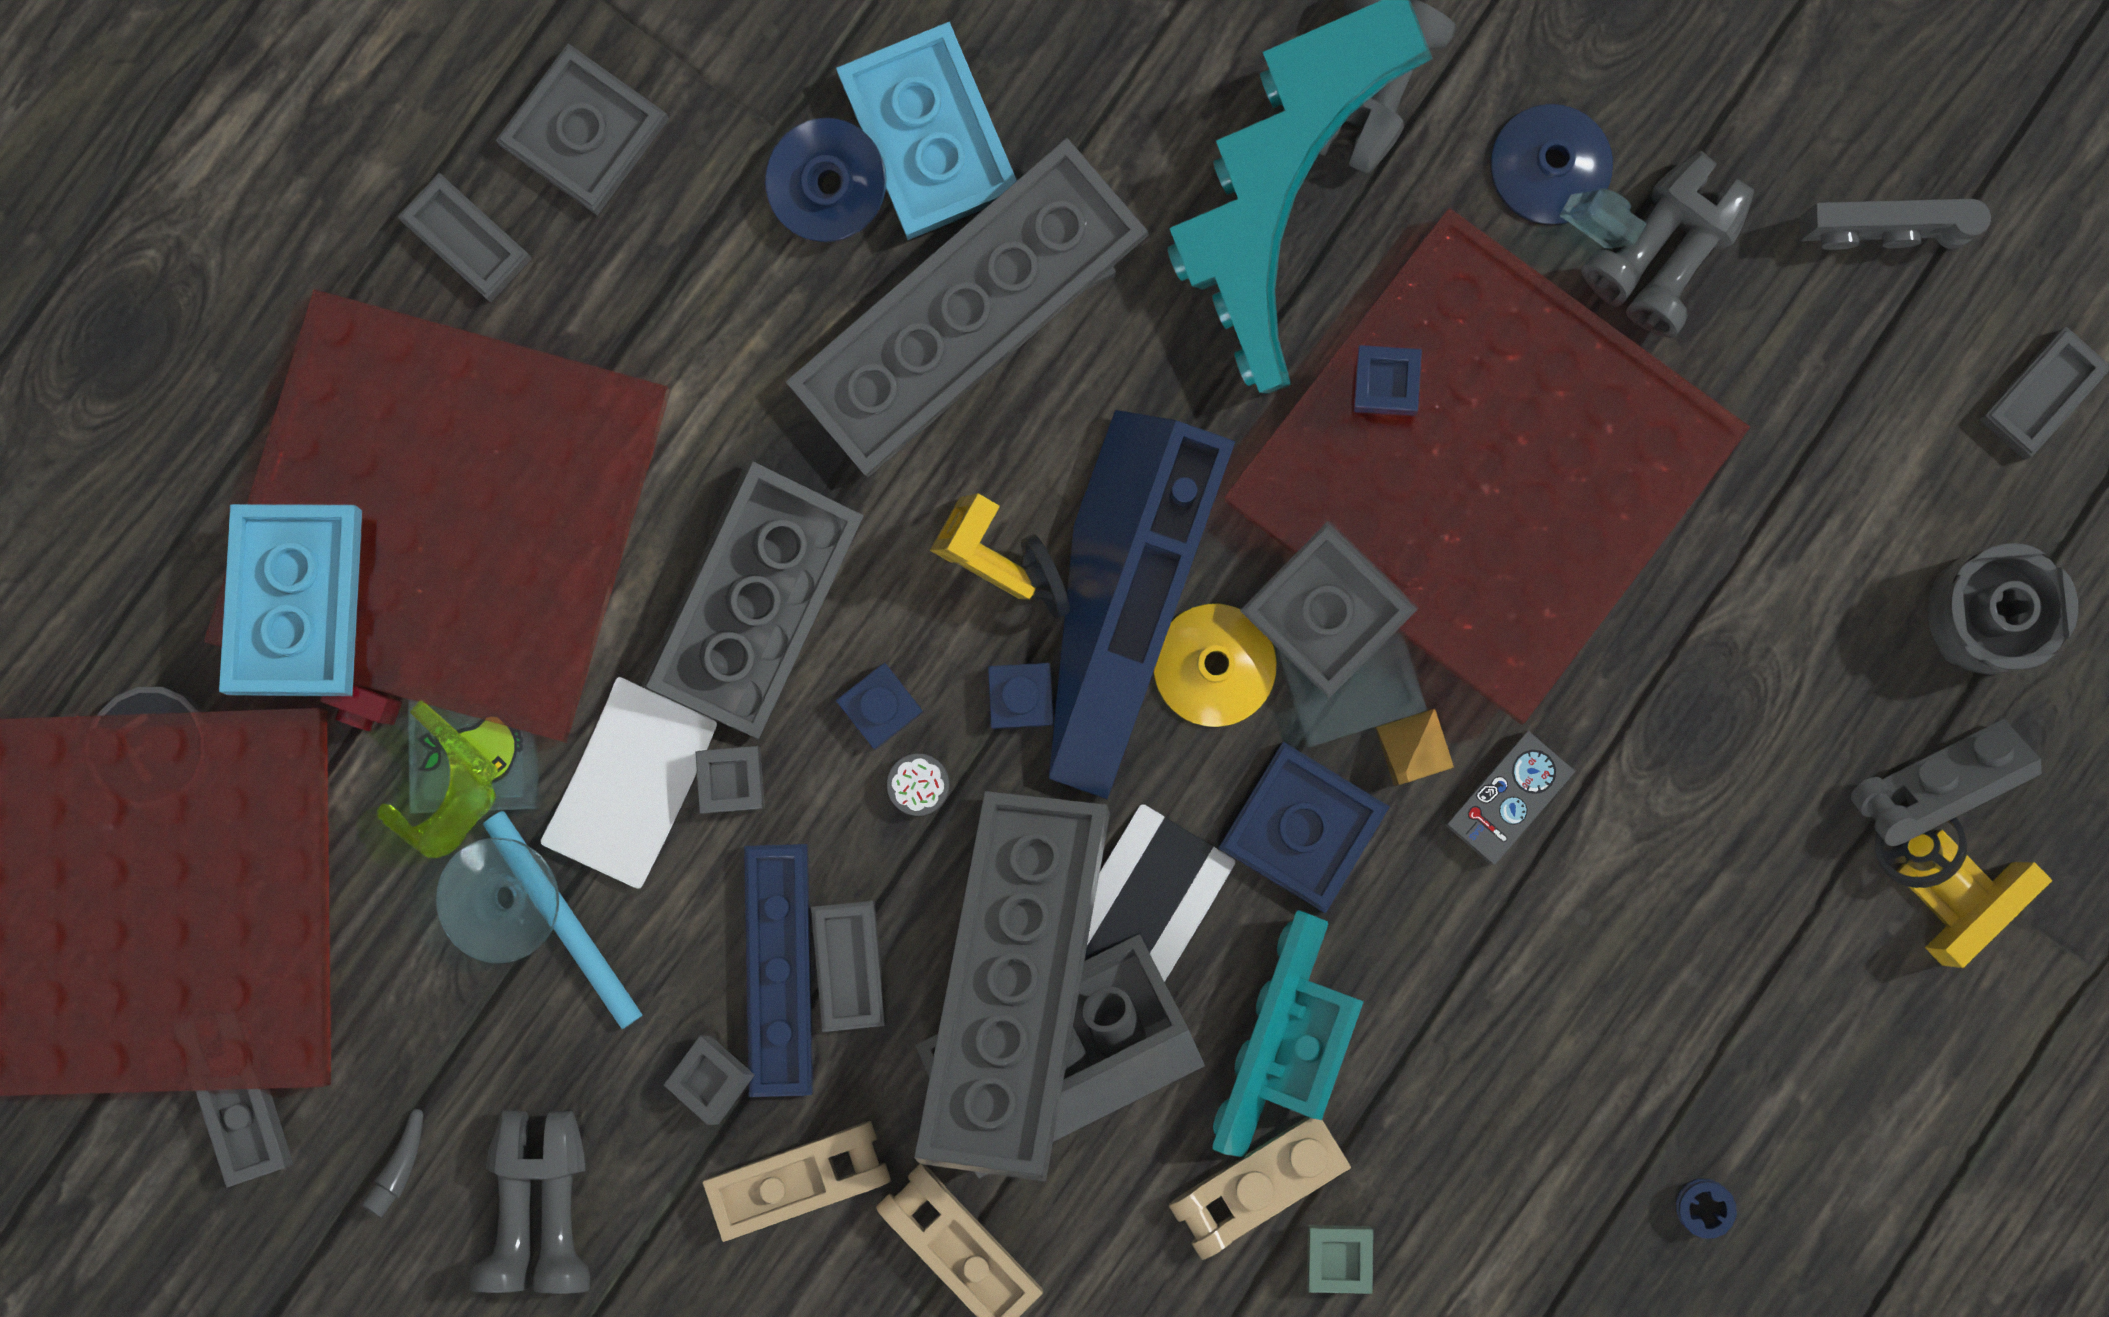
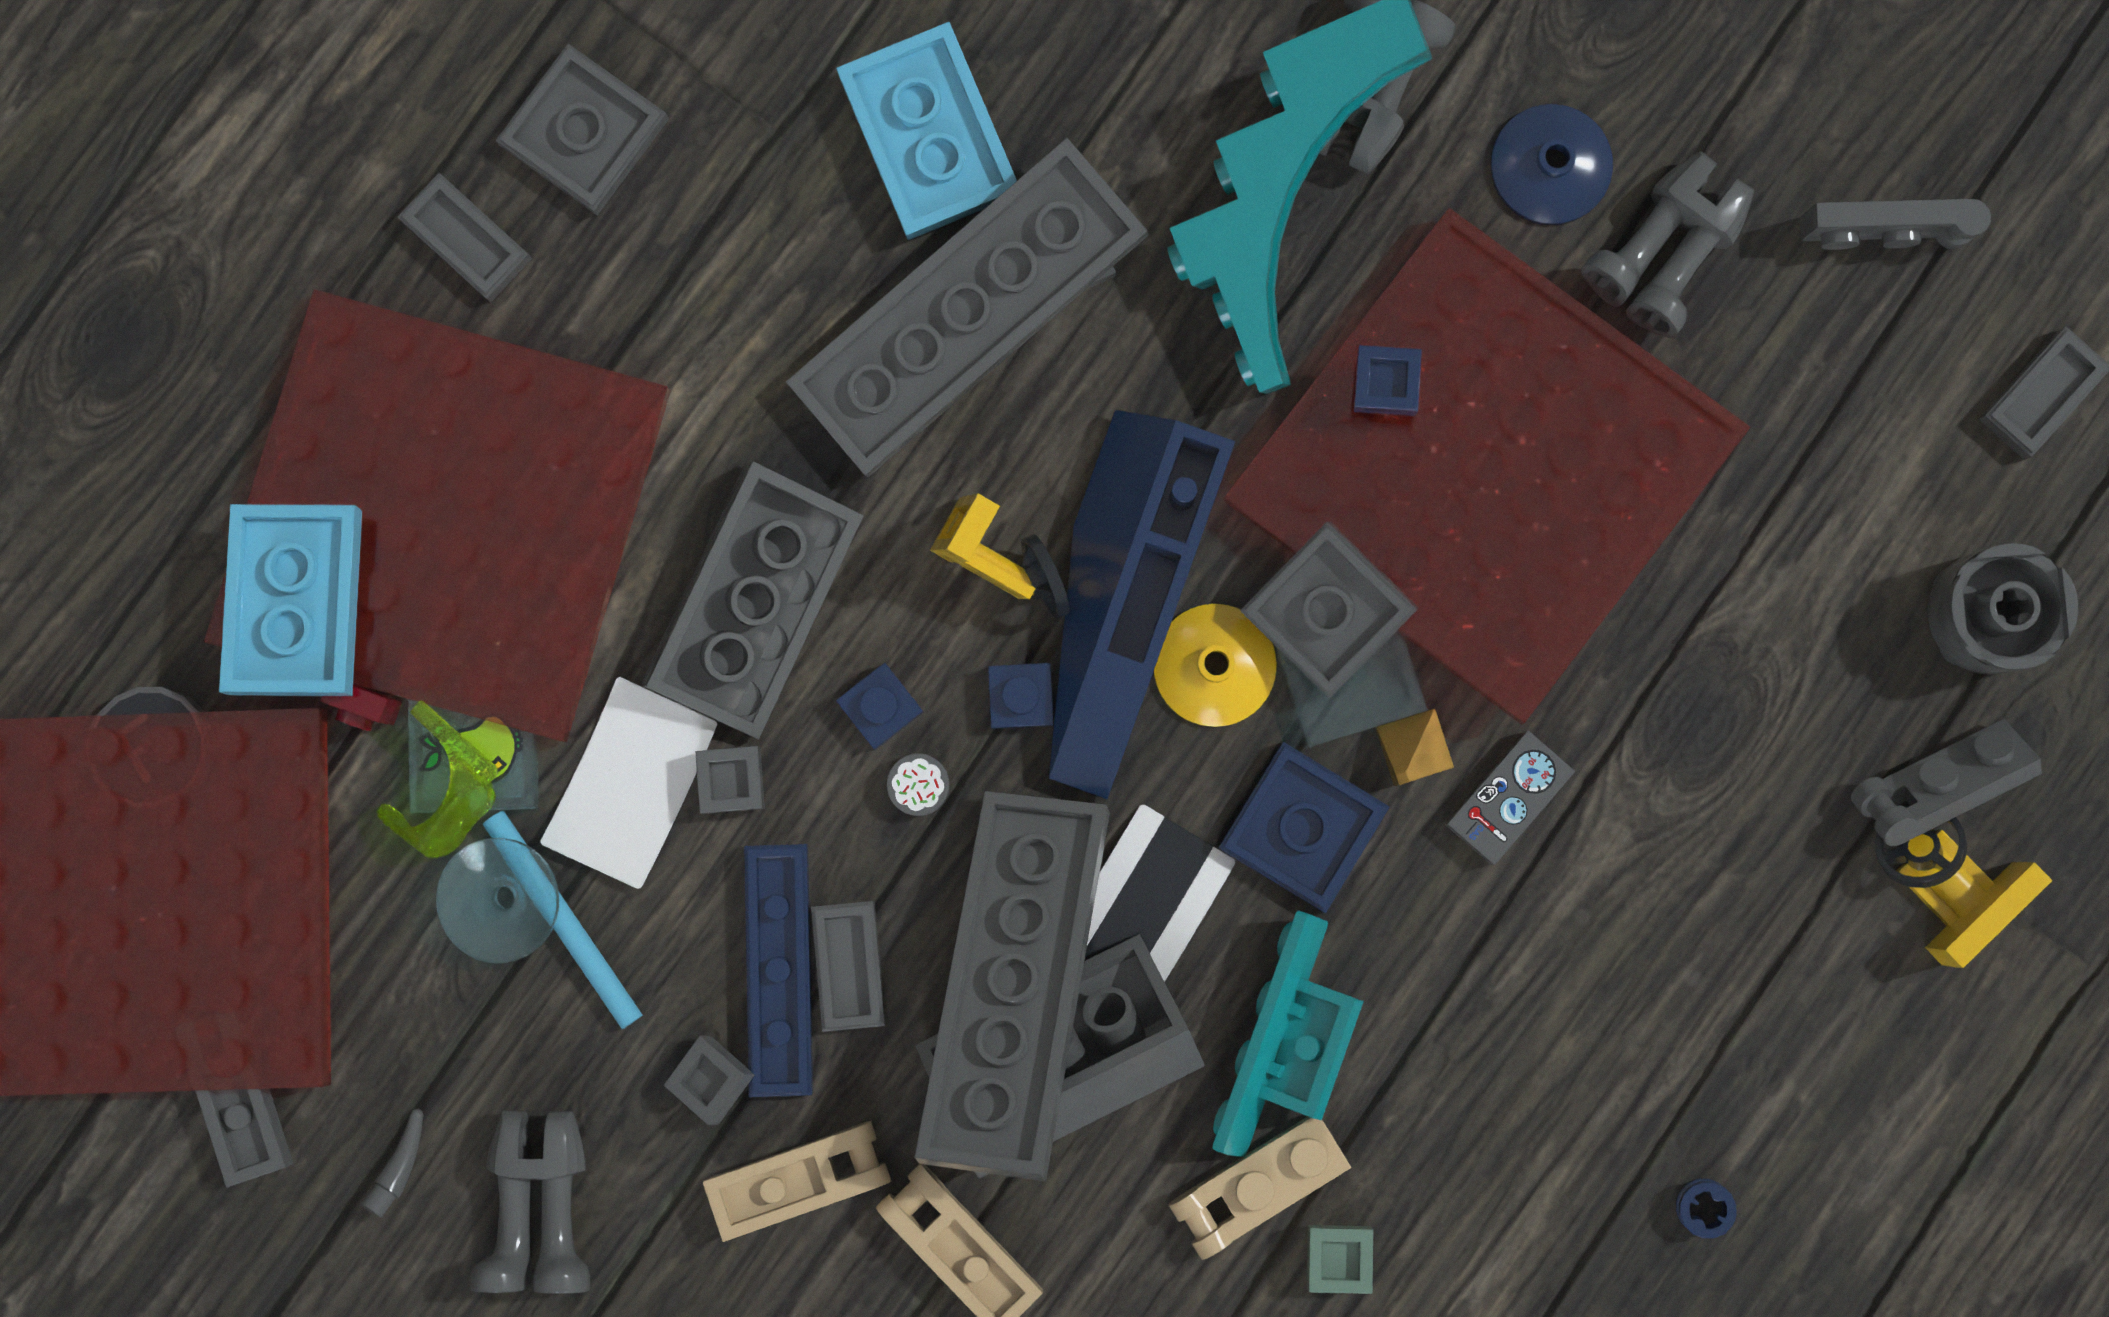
(802, 163): dark blue dish -> none
(1603, 217): clear light blue plate -> none

